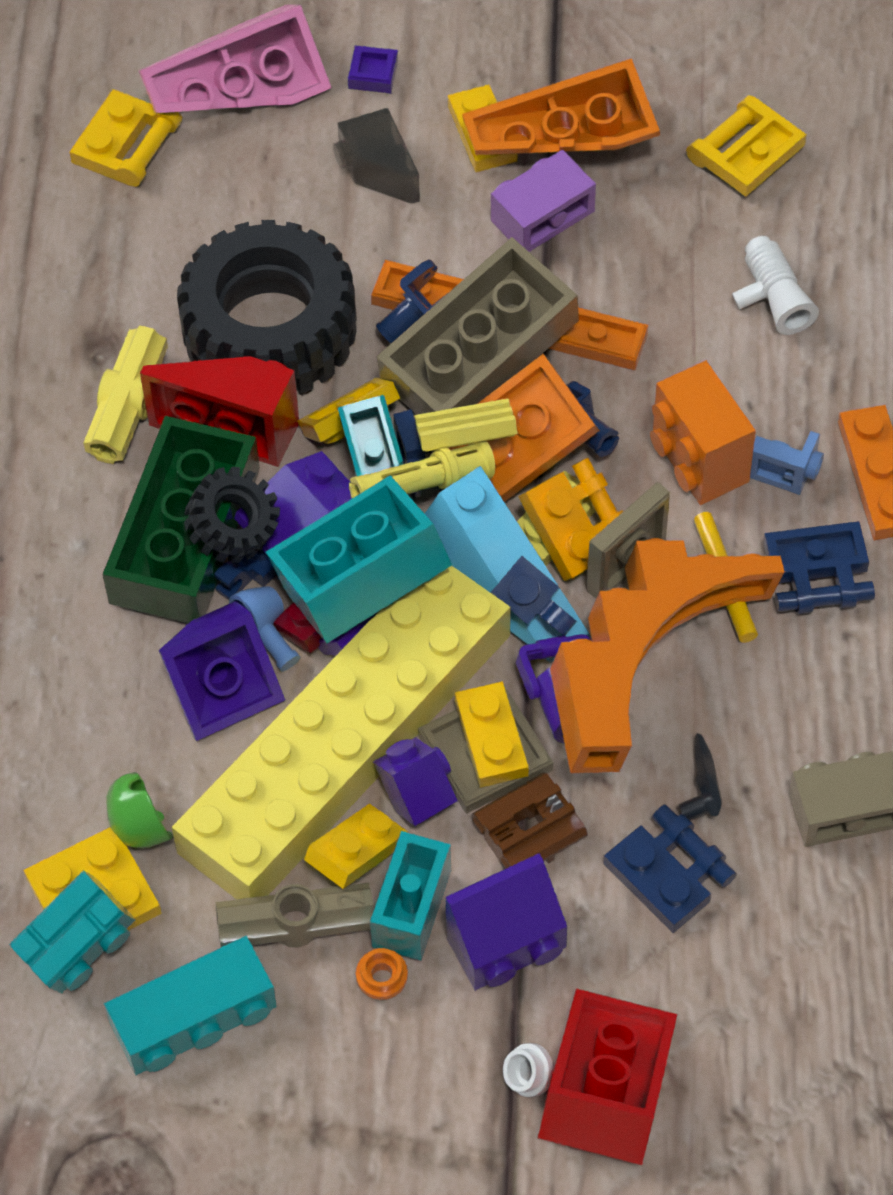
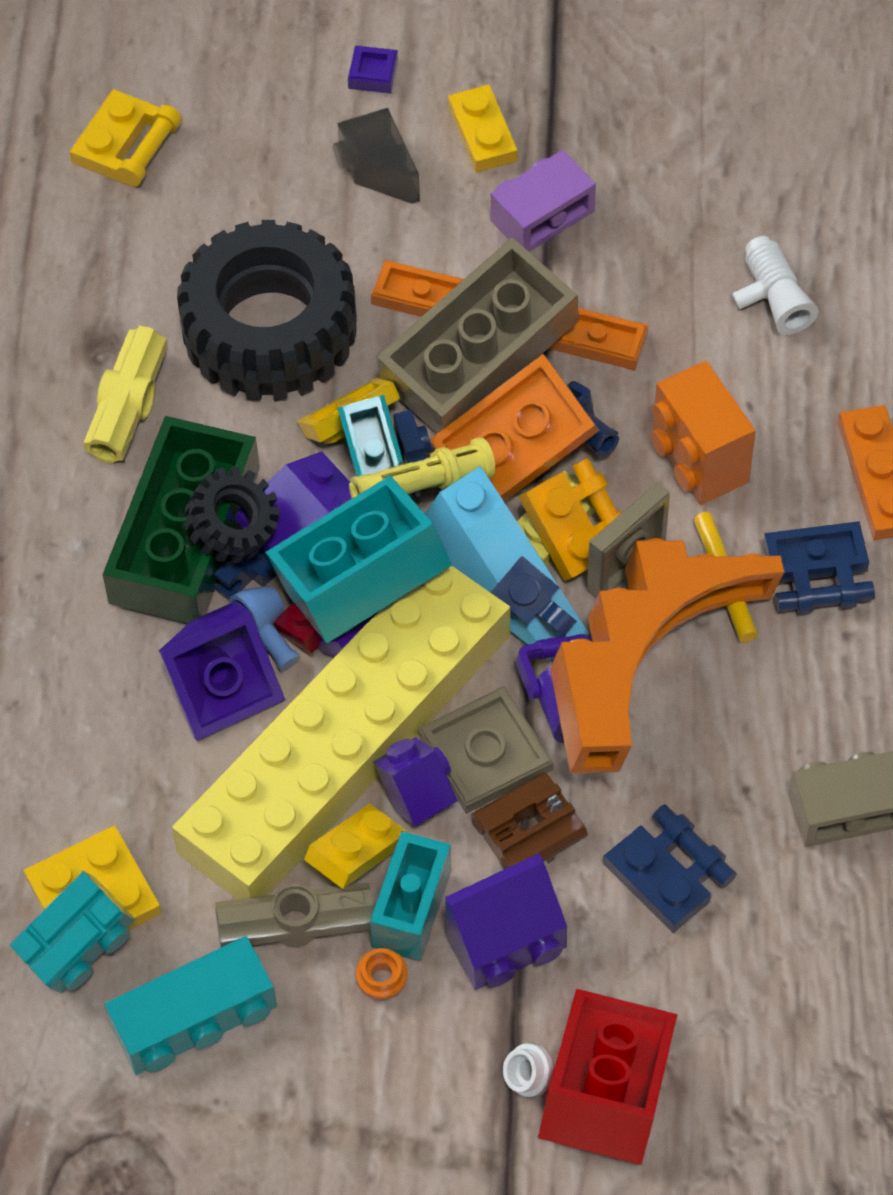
(133, 813): bright green hair -> none
(230, 395): red slope -> none
(246, 66): bright pink wedge -> none
(413, 305): dark blue piece -> none
(465, 425): light yellow tile -> none
(491, 734): yellow plate -> none
(578, 114): orange wedge -> none
(707, 781): black bar -> none
(755, 153): yellow plate -> none
(784, 466): medium blue bracket -> none

